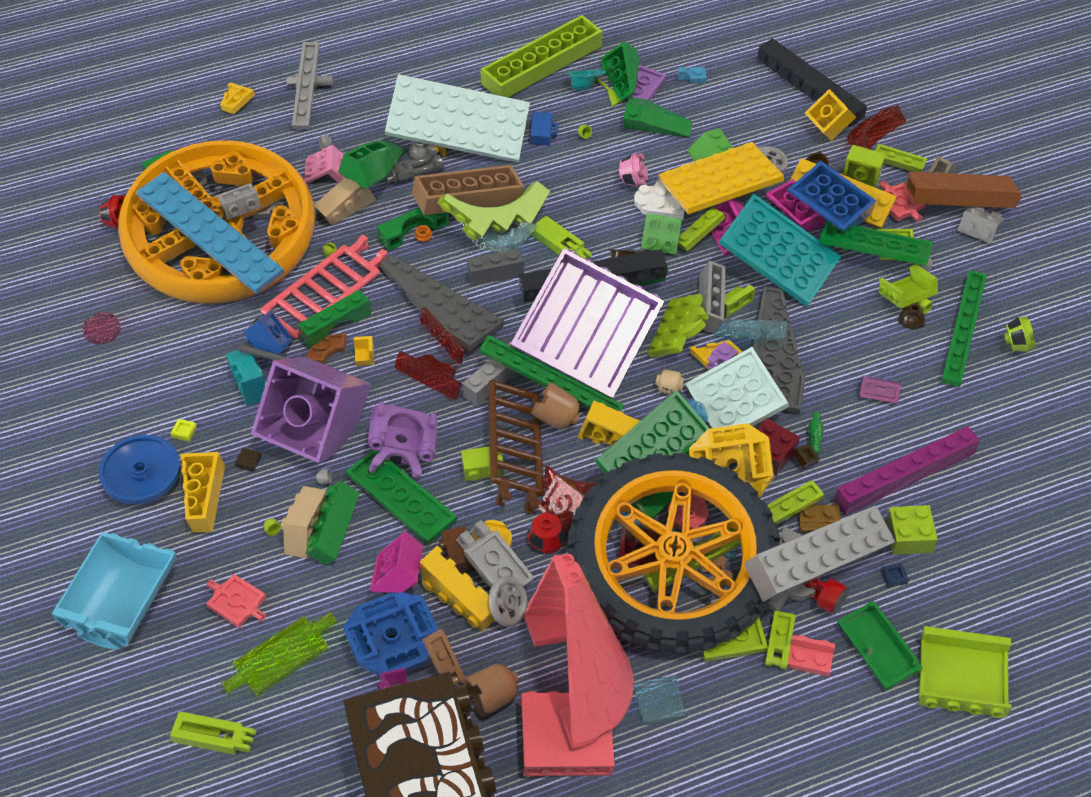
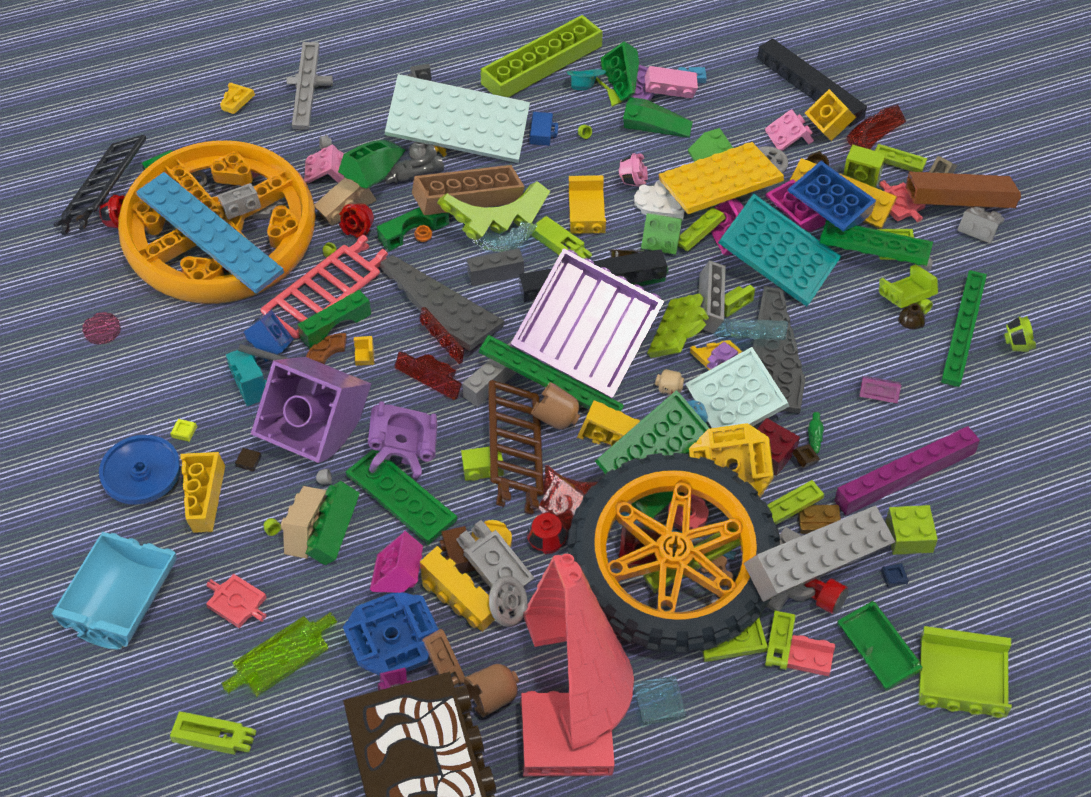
(83, 214): none -> black bar
(356, 219): none -> red cone
(421, 72): none -> dark grey bracket
(586, 204): none -> yellow panel
(671, 82): none -> bright pink brick
(788, 130): none -> bright pink bracket

